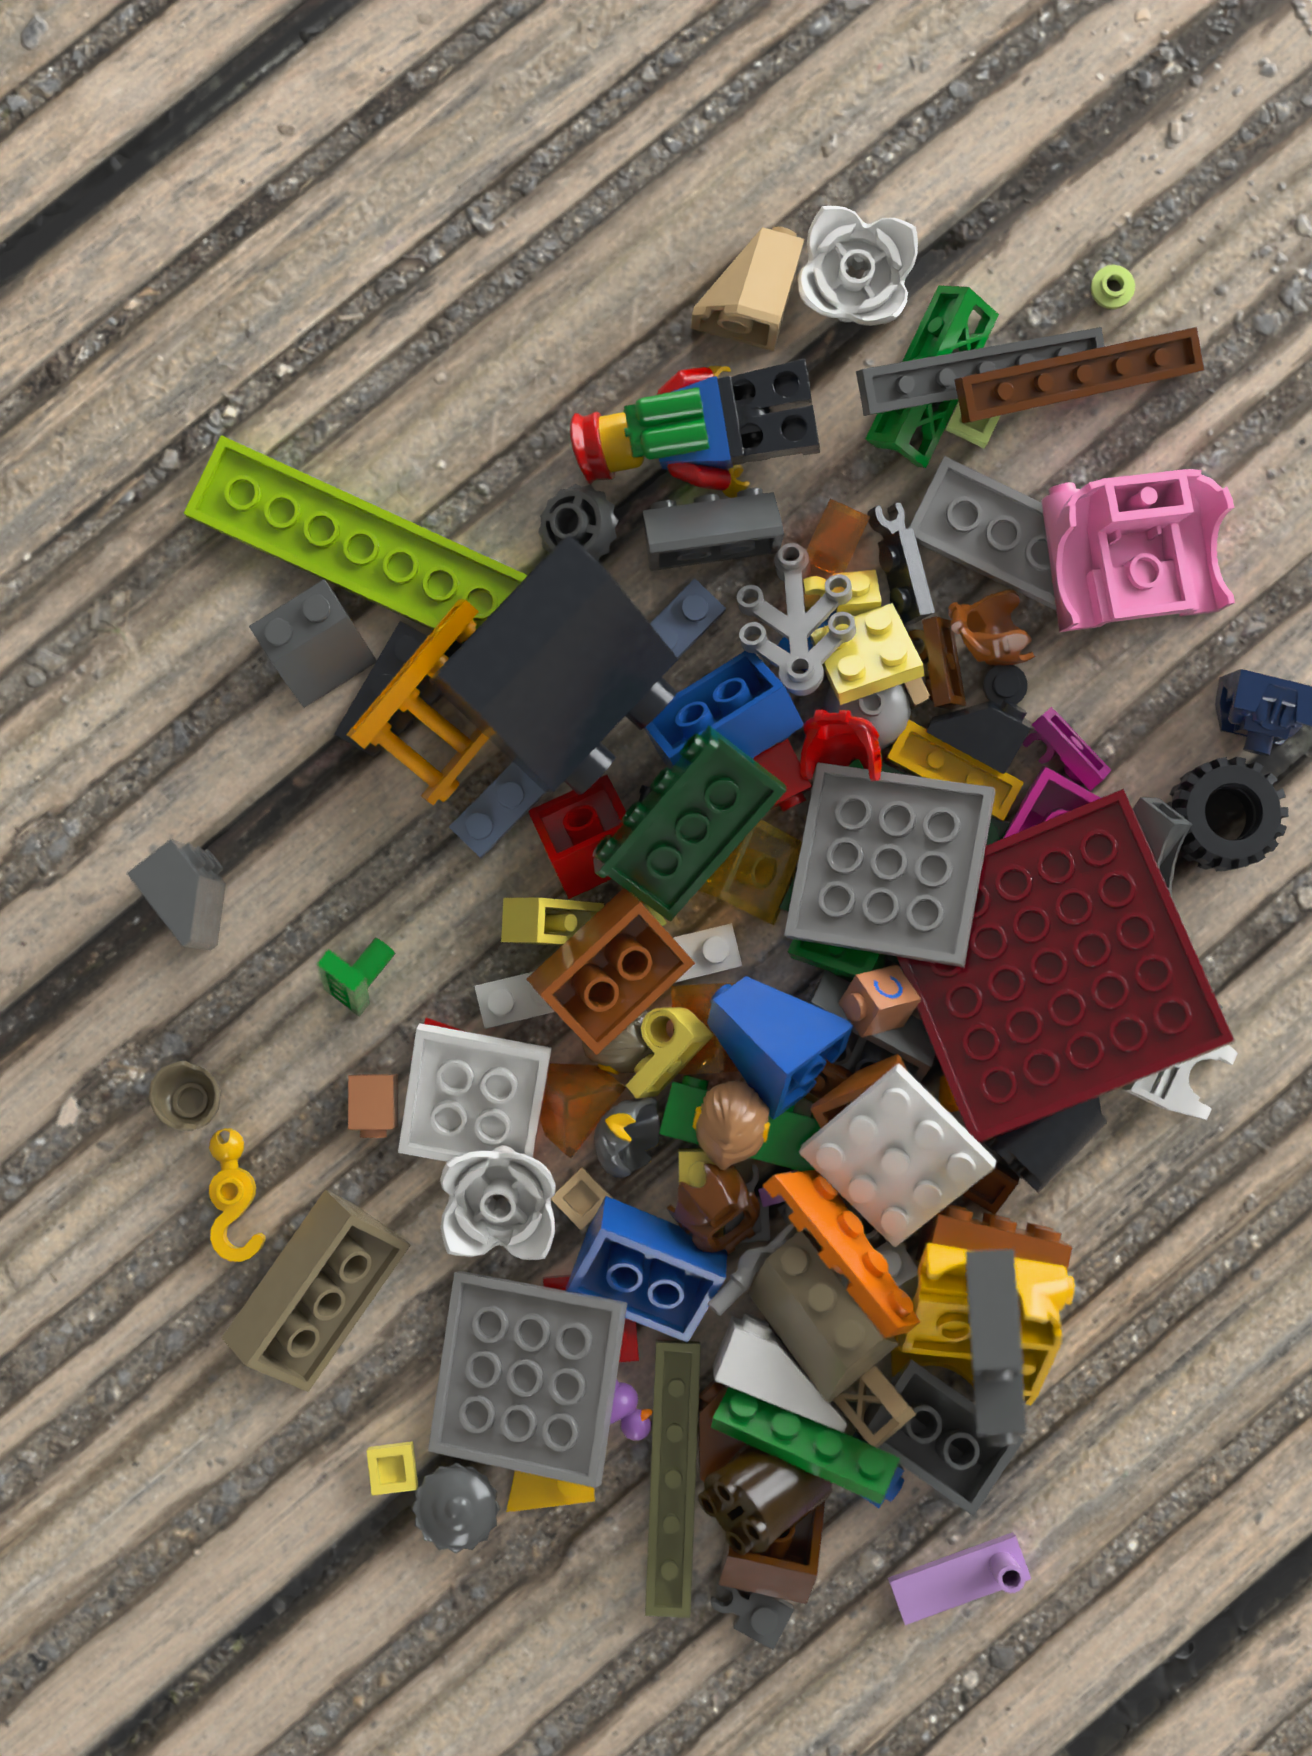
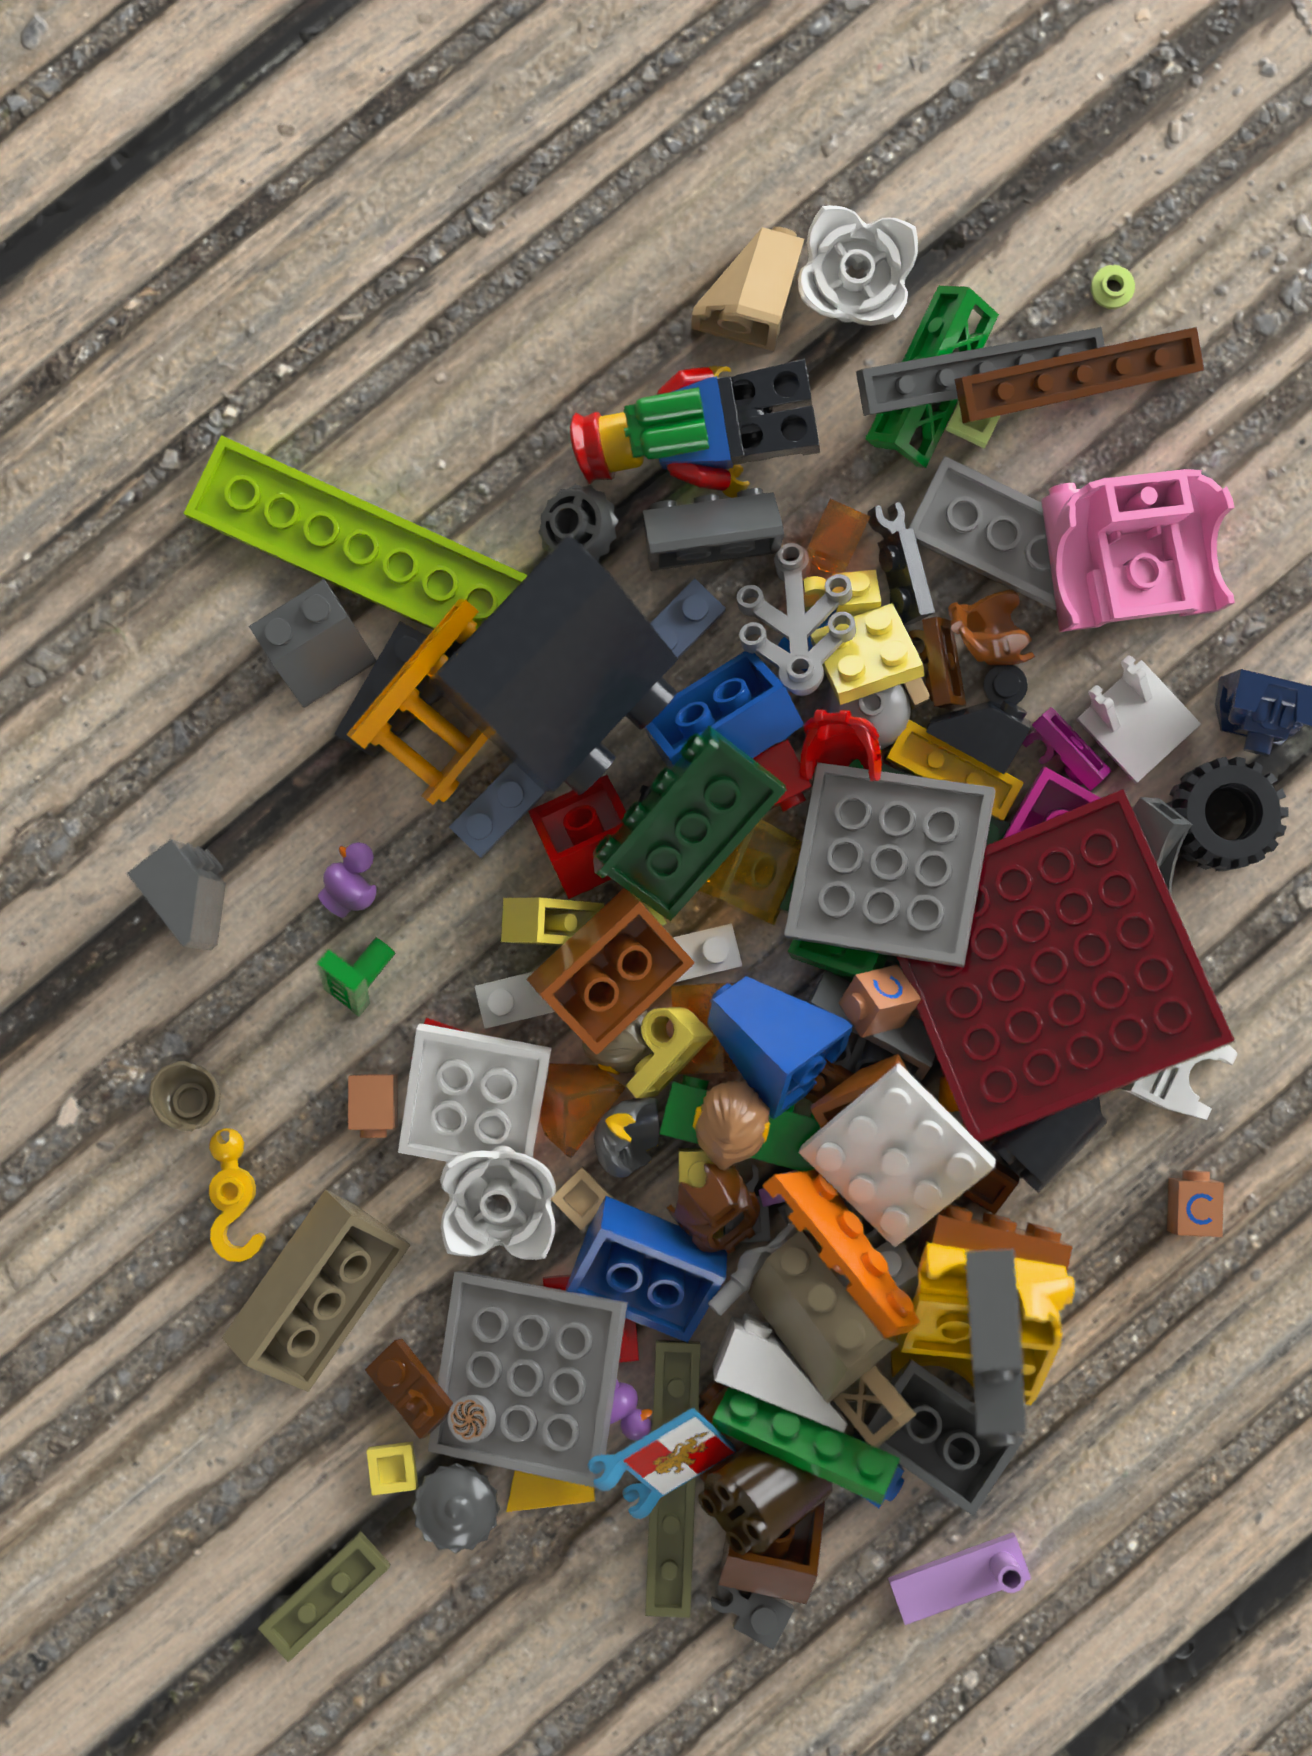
(324, 1596): none -> olive plate
(344, 885): none -> medium lavender animal
(410, 1388): none -> reddish brown plate
(471, 1418): none -> tile
(663, 1460): none -> flag
(1137, 719): none -> white plate
(1195, 1205): none -> nougat brick

